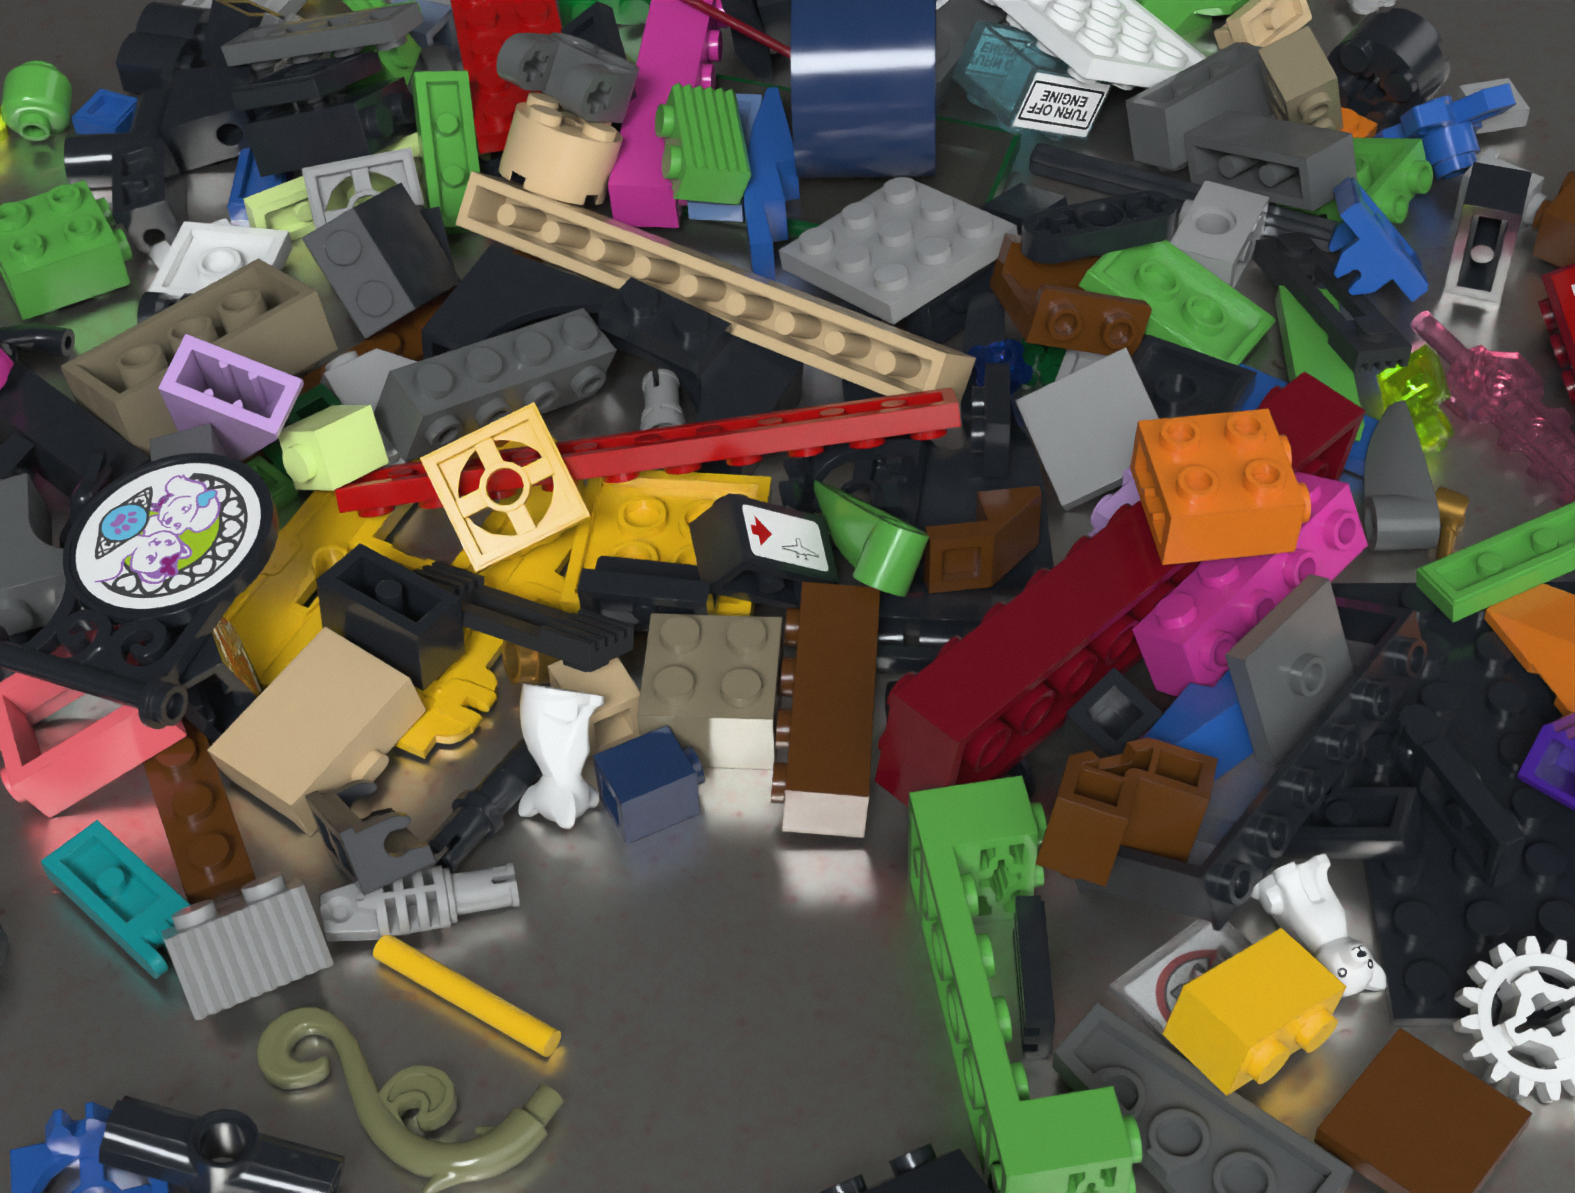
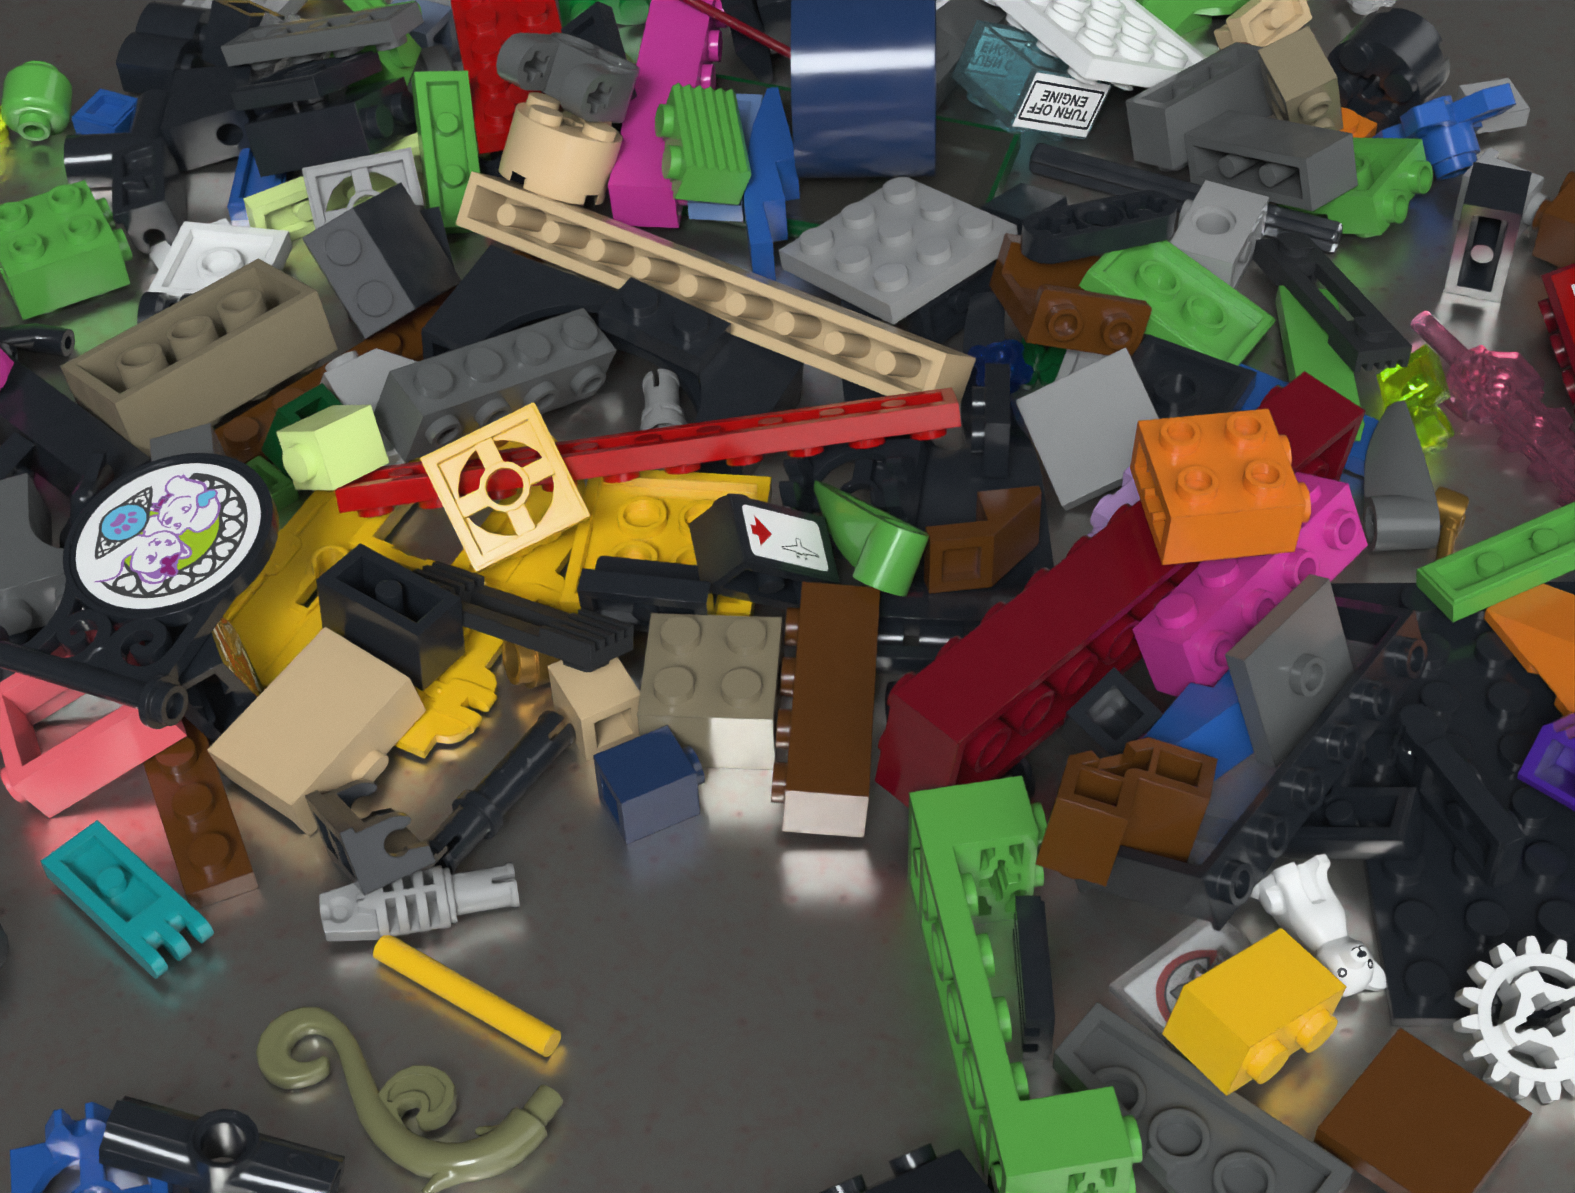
(233, 393): lavender slope -> none
(246, 945): light grey brick -> none
(558, 739): white animal -> none
(1372, 246): blue piece -> none

